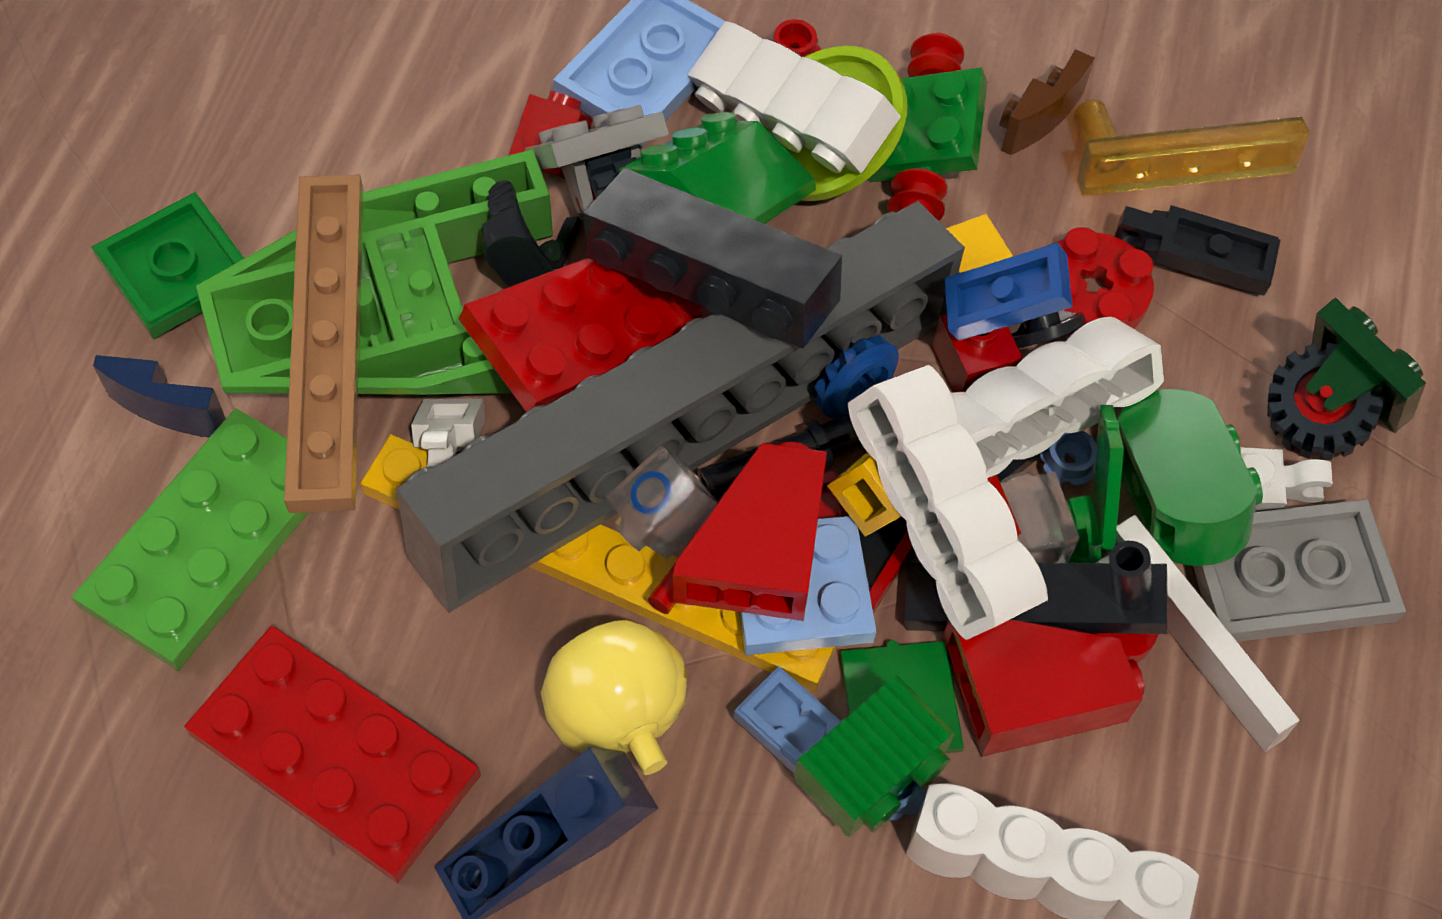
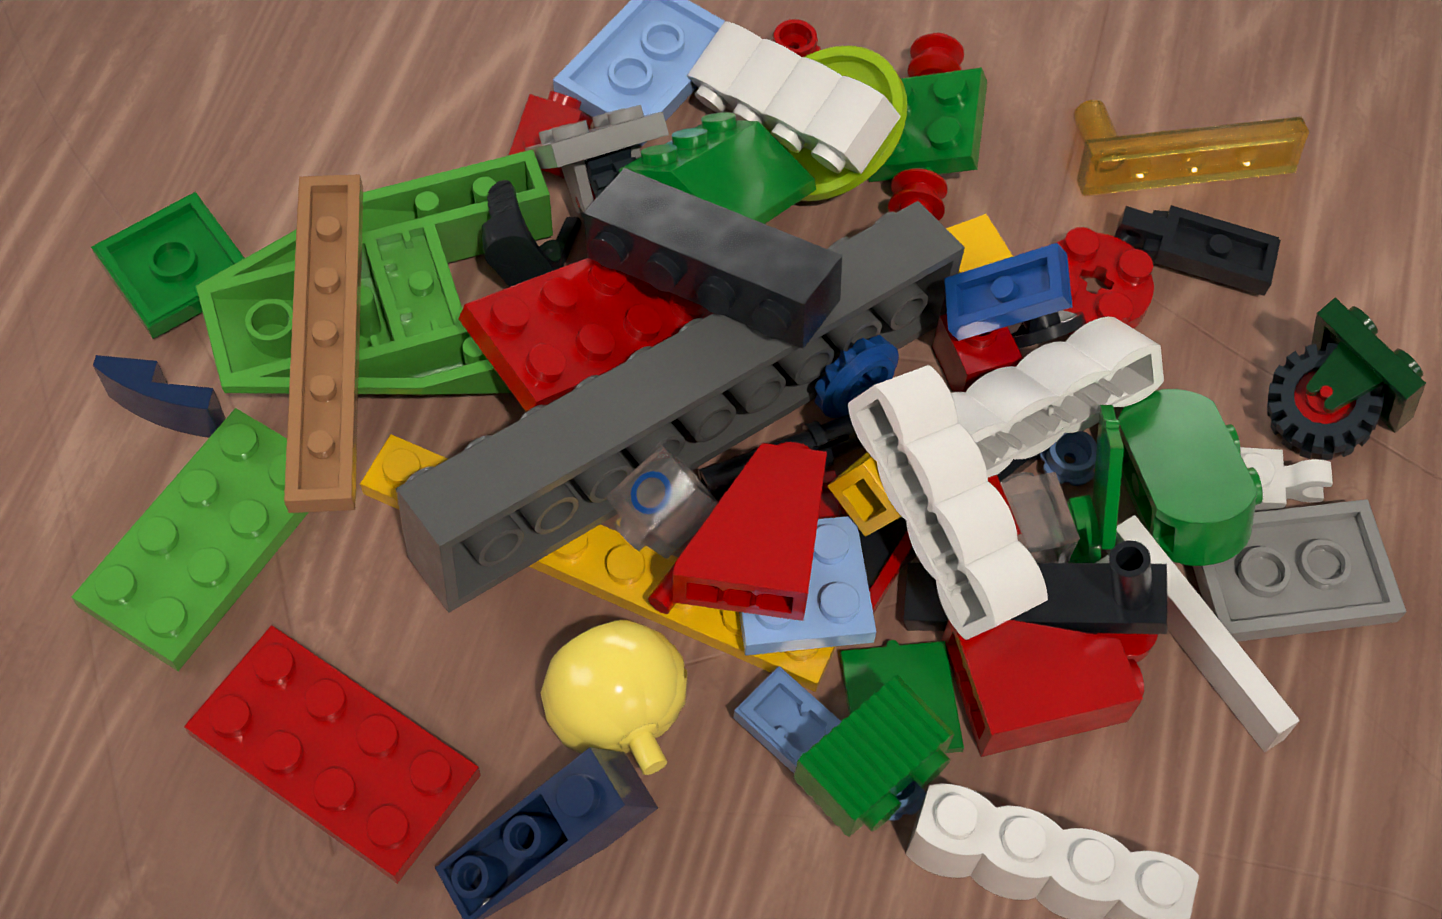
(447, 426): white plate -> none
(1045, 104): reddish brown slope -> none

